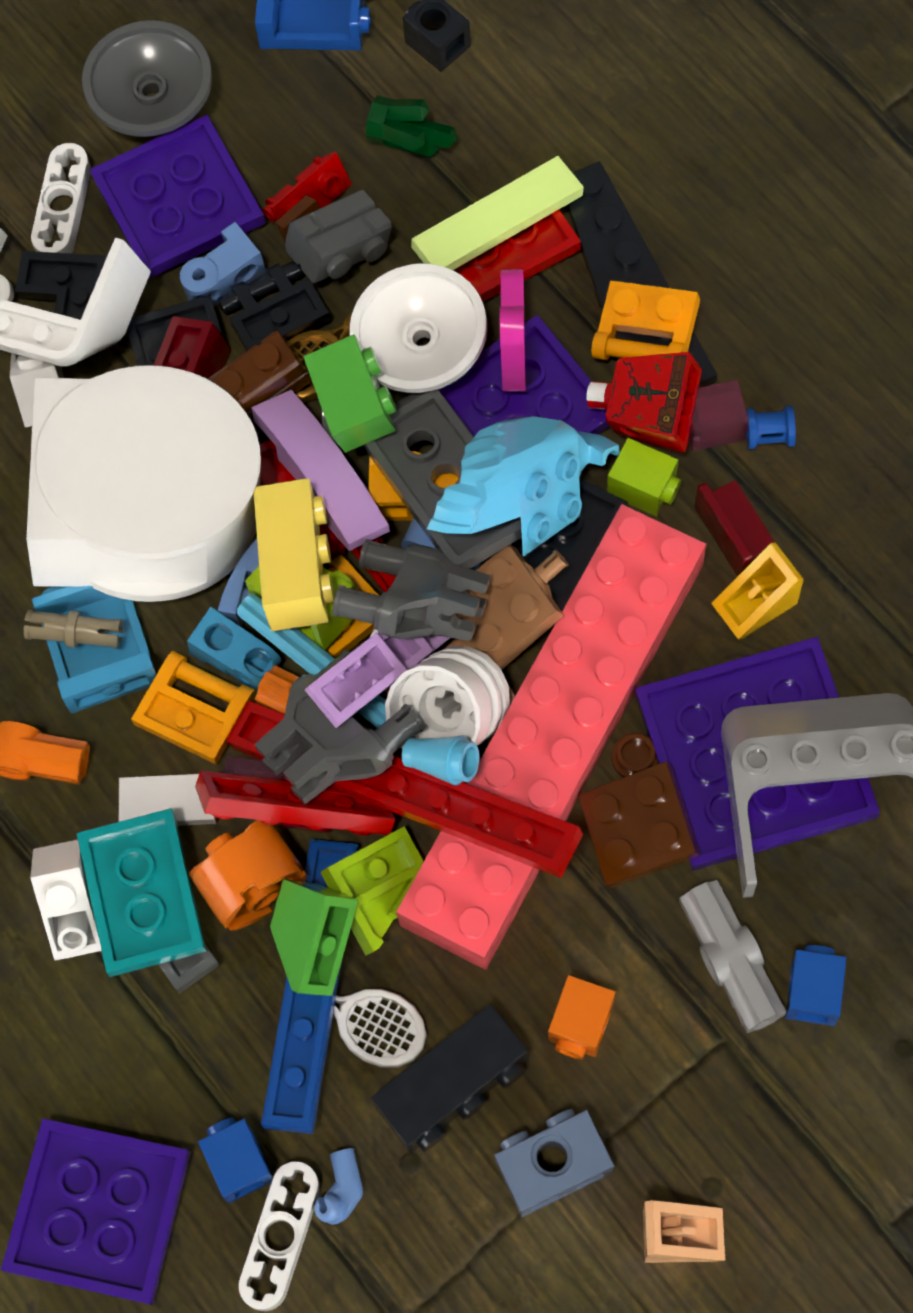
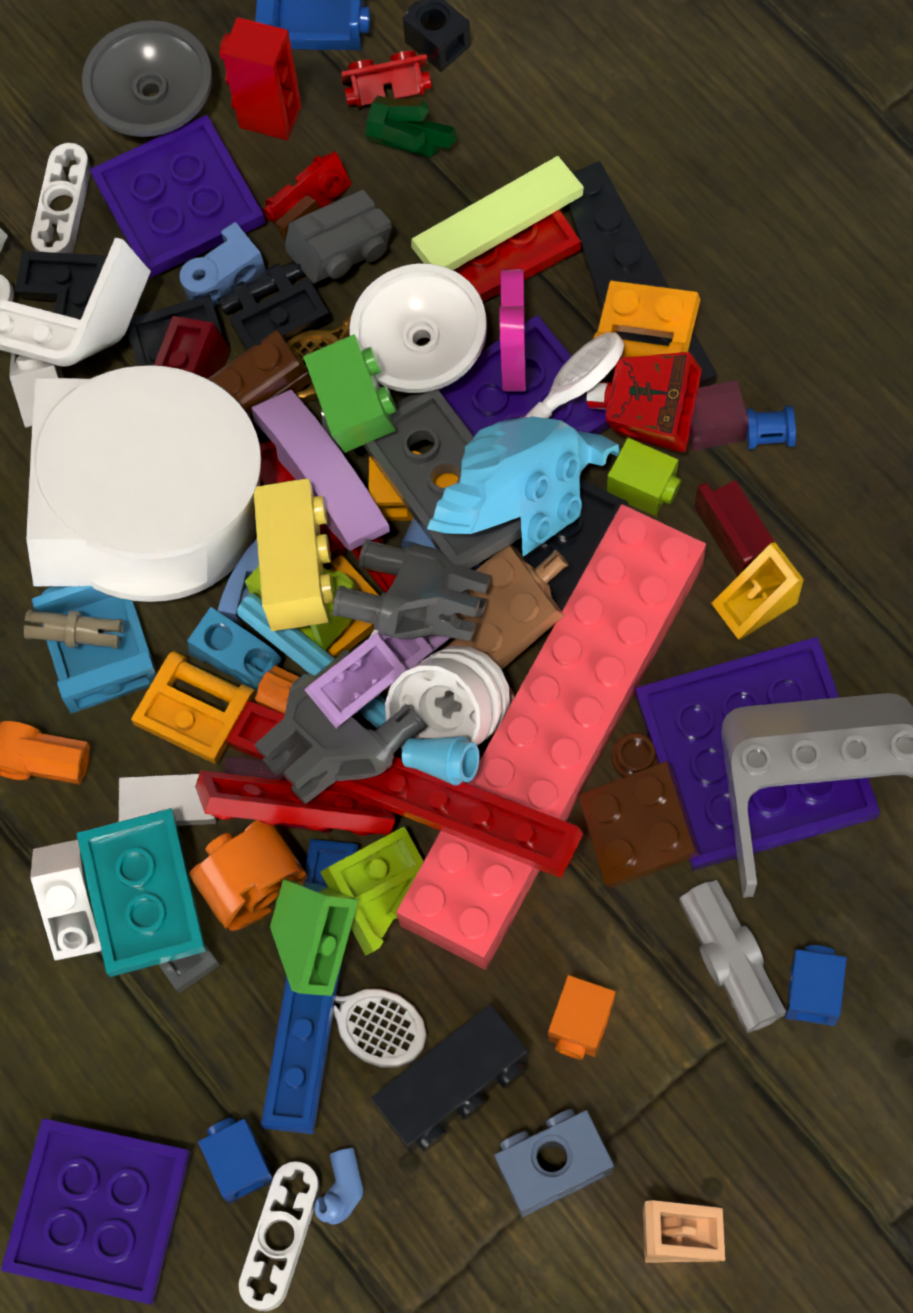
(261, 78): none -> red brick
(401, 72): none -> red hinge
(581, 372): none -> white piece

